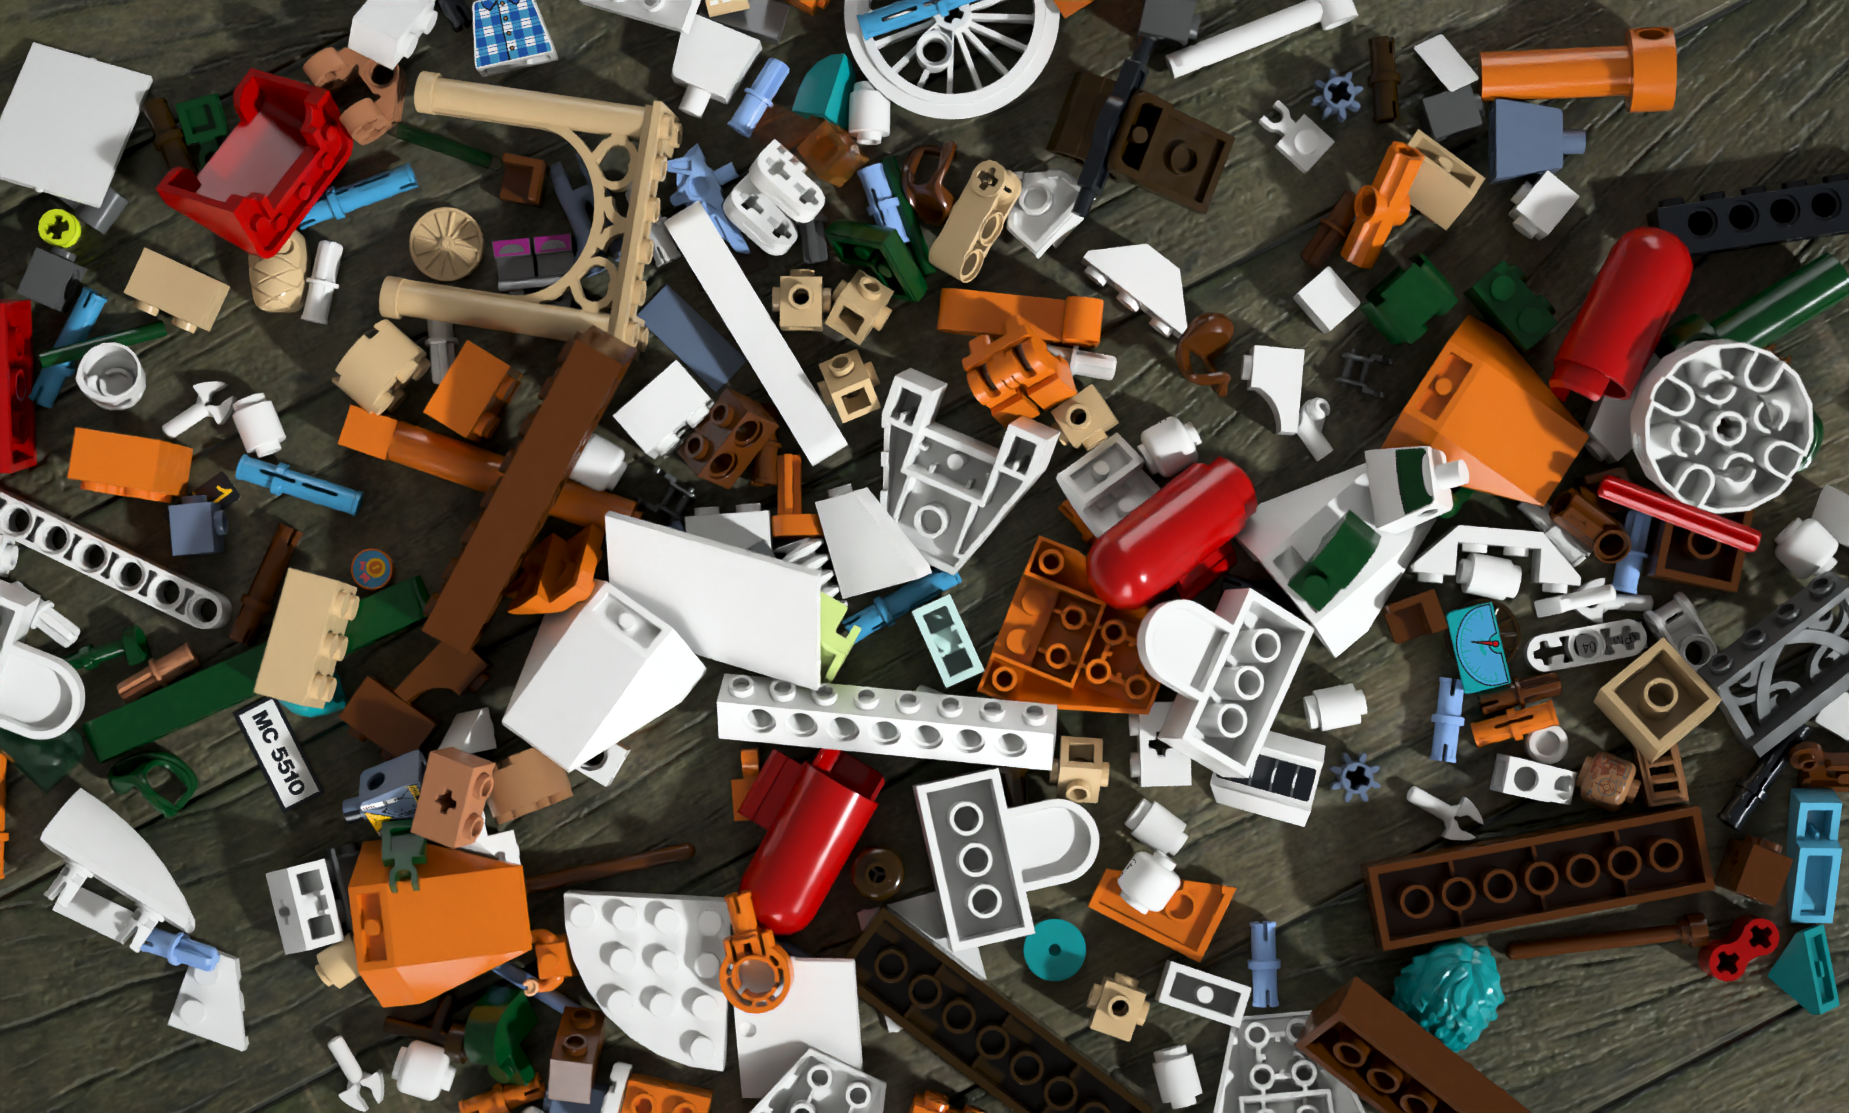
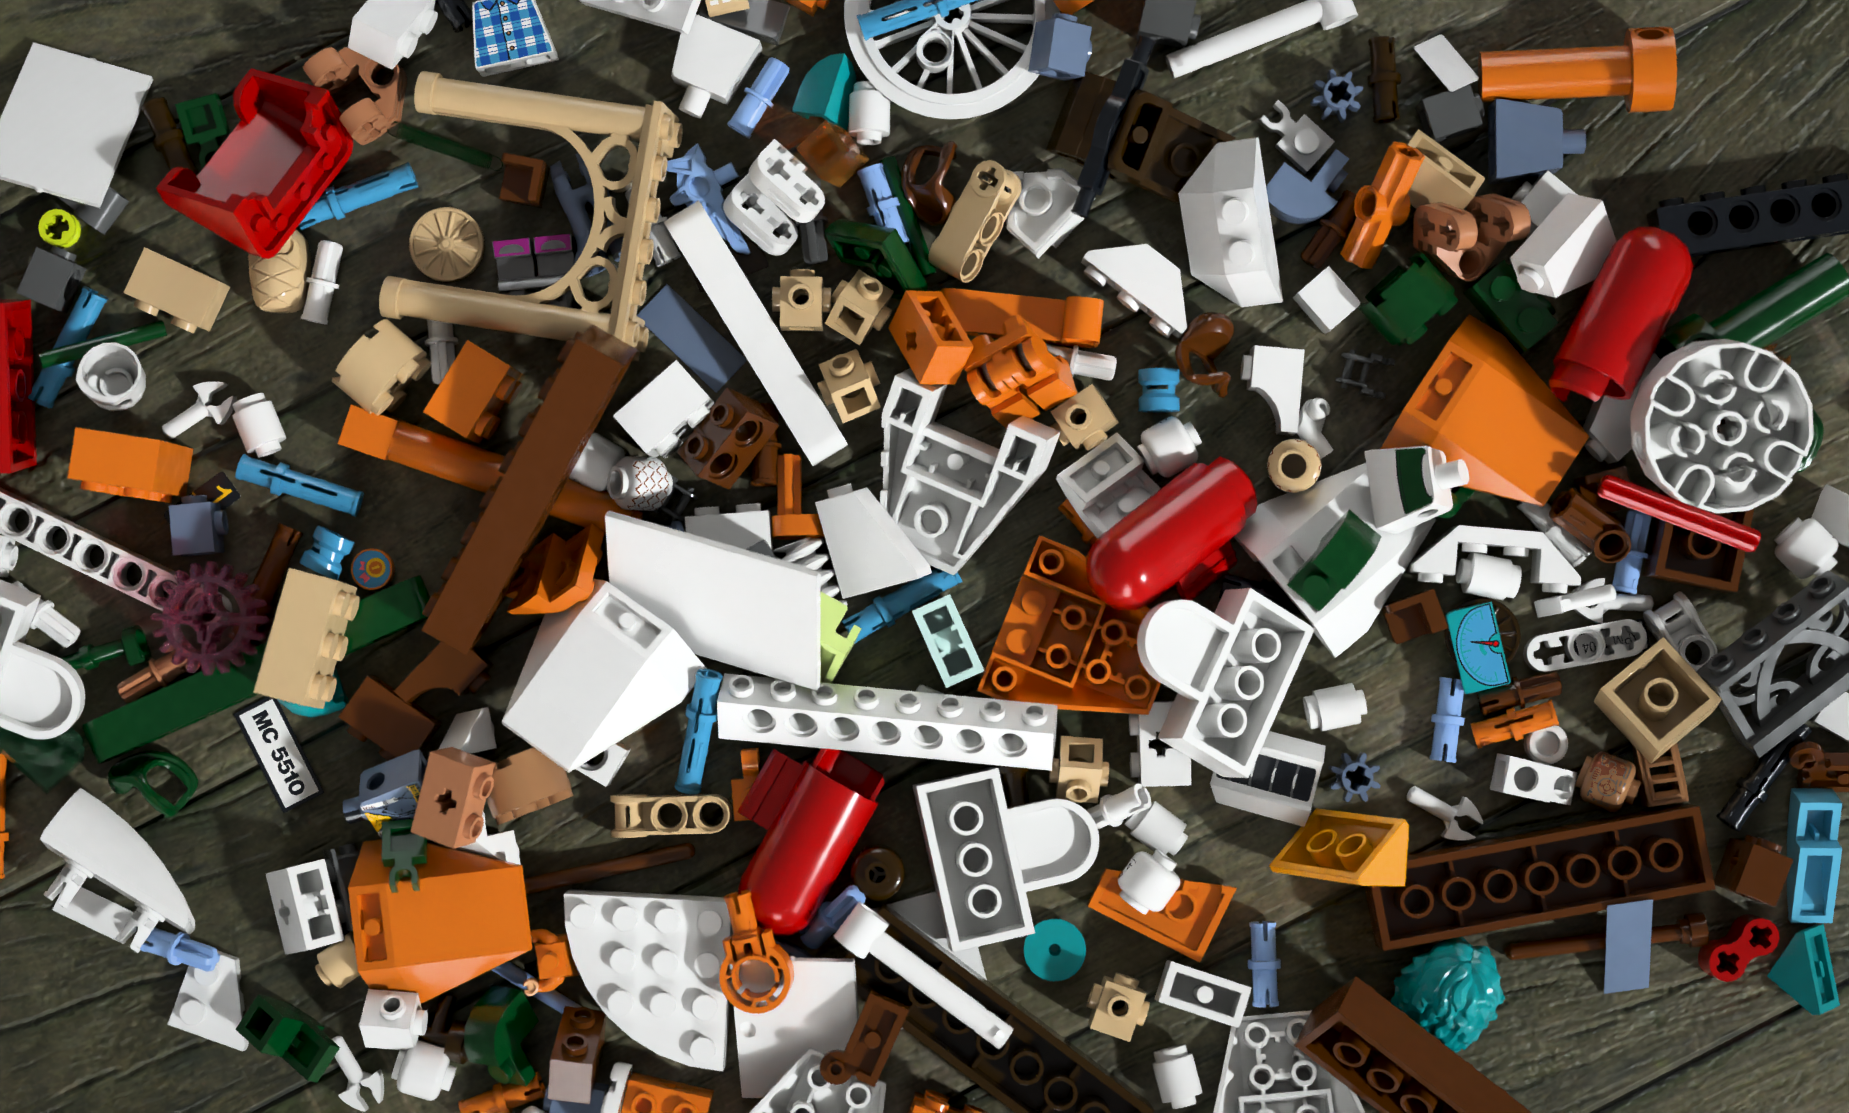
(209, 637): none -> clear pink gear
(290, 1034): none -> dark green brick
(327, 552): none -> dark azure wheel
(392, 1020): none -> white brick
(639, 483): none -> white head
(646, 817): none -> tan piece
(701, 716): none -> dark azure pin
(831, 917): none -> light blue axle
(865, 934): none -> white piece
(868, 1043): none -> reddish brown hinge
(930, 337): none -> orange brick
(1060, 47): none -> sand blue brick
(1118, 807): none -> white axle
(1158, 399): none -> dark azure wheel
(1231, 225): none -> white wedge
(1294, 465): none -> tan head
(1305, 201): none -> sand blue brick
(1347, 849): none -> light orange slope
(1469, 239): none -> nougat piece
(1565, 248): none -> white slope
(1628, 946): none -> sand blue sticker

